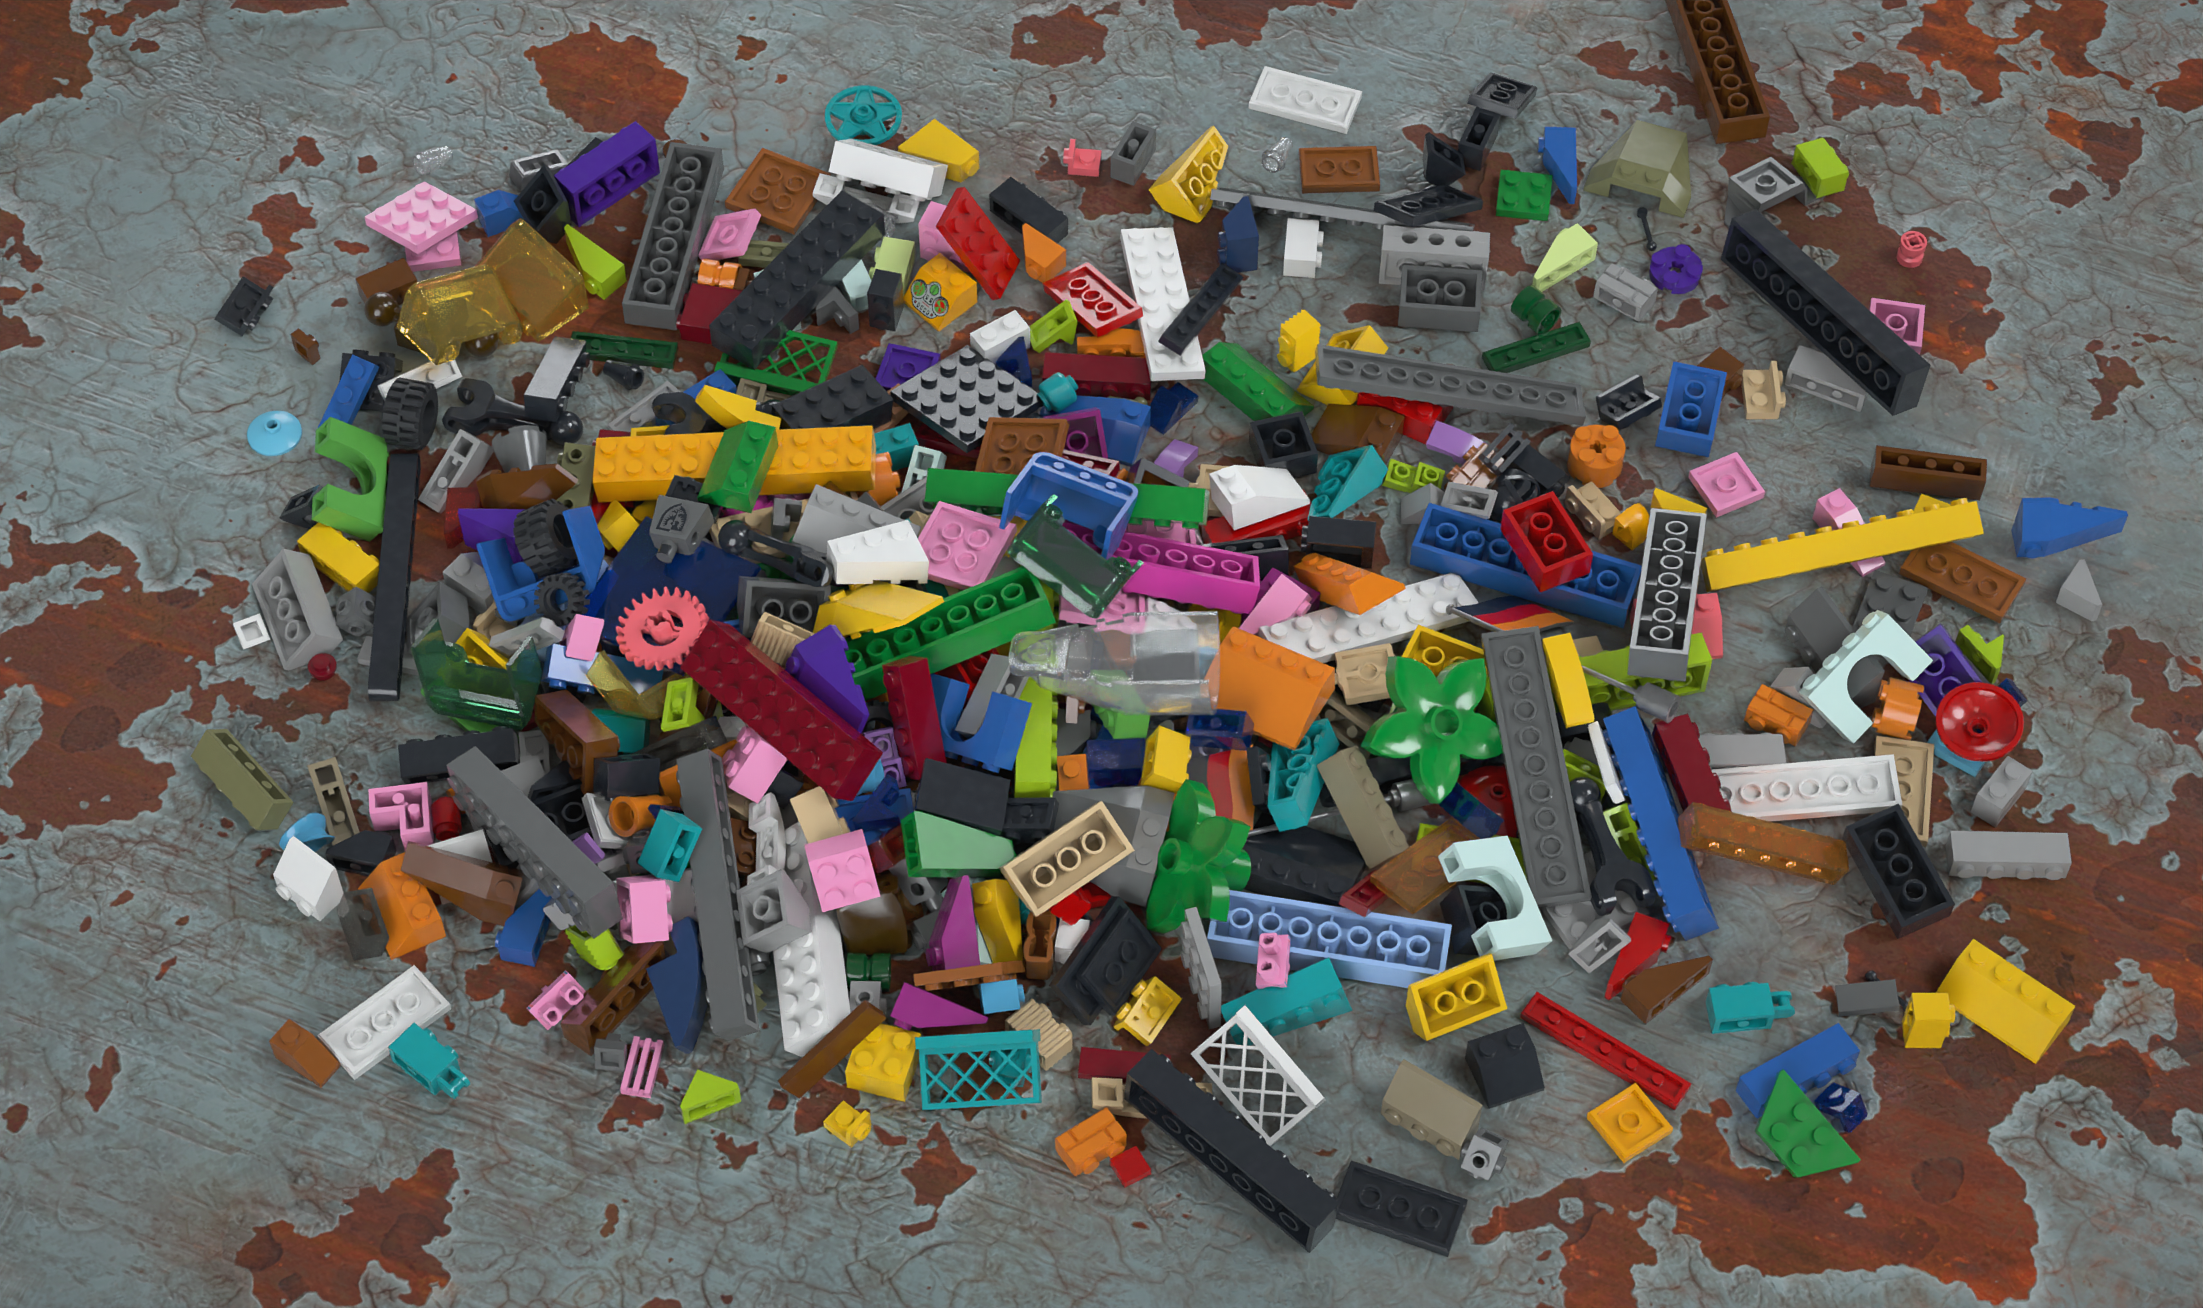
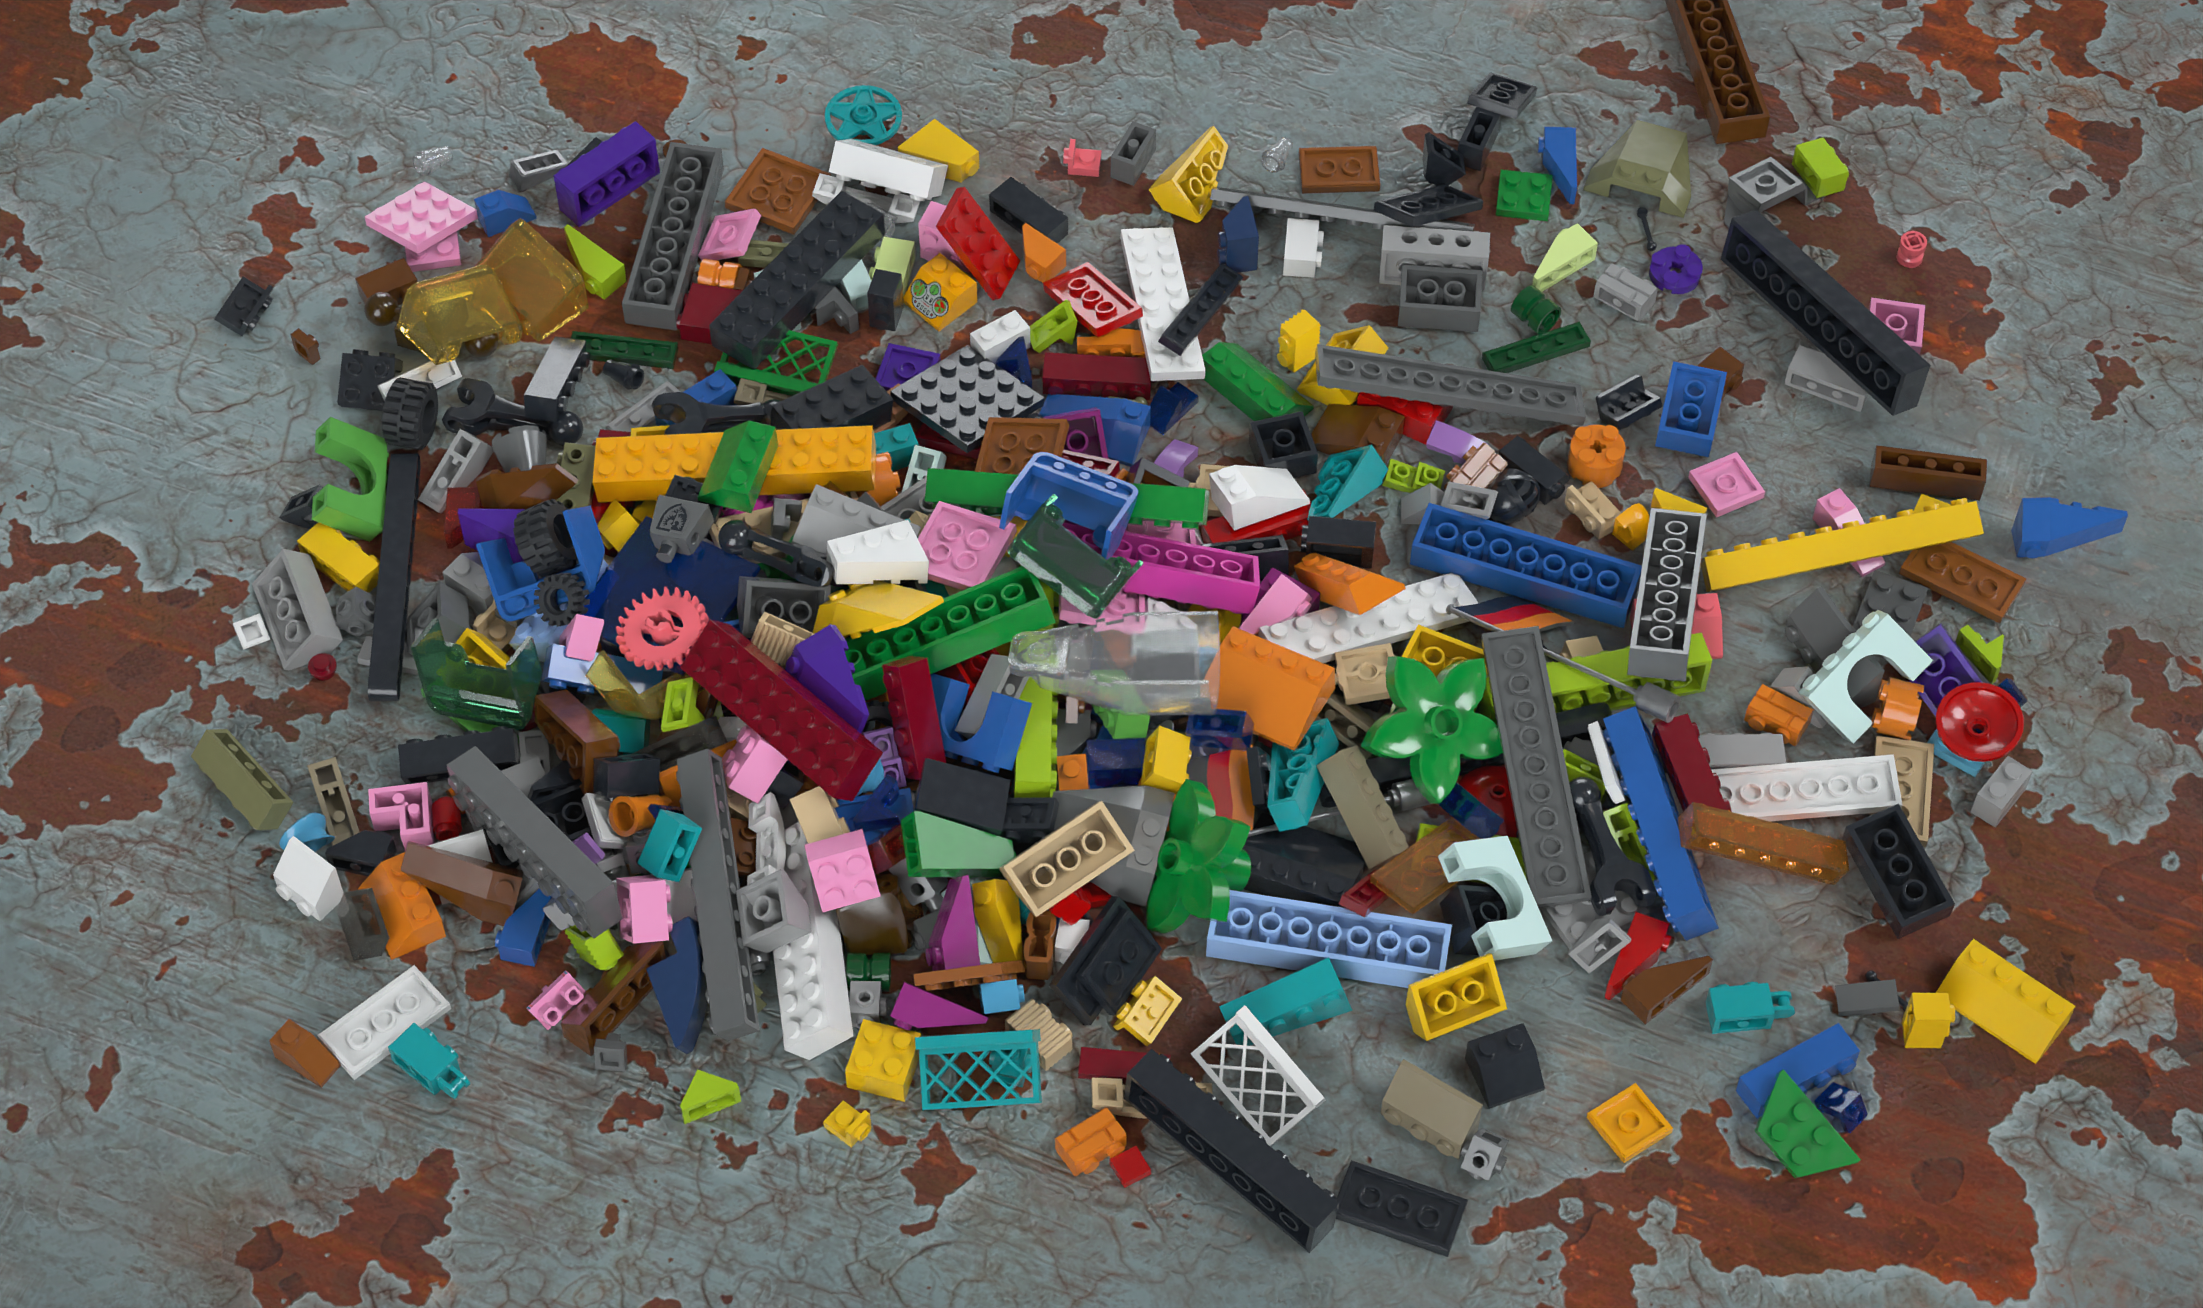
(275, 441): medium azure dish -> none
(351, 390): blue plate -> none
(542, 630): light grey plate -> none
(544, 206): black slope -> none
(646, 1044): bright pink tile -> none
(731, 408): yellow slope -> none
(832, 1049): reddish brown tile -> none
(1058, 392): teal head -> none
(1204, 974): light grey plate -> none
(1273, 960): bright pink hips -> none
(1305, 99): white tile -> none
(1515, 437): black tile -> none
(1546, 541): red brick -> none
(1567, 680): yellow slope -> none
(1605, 1050): red tile -> none
(1763, 393): tan bracket -> none
(2008, 854): light grey brick -> none
(2080, 593): light grey slope -> none

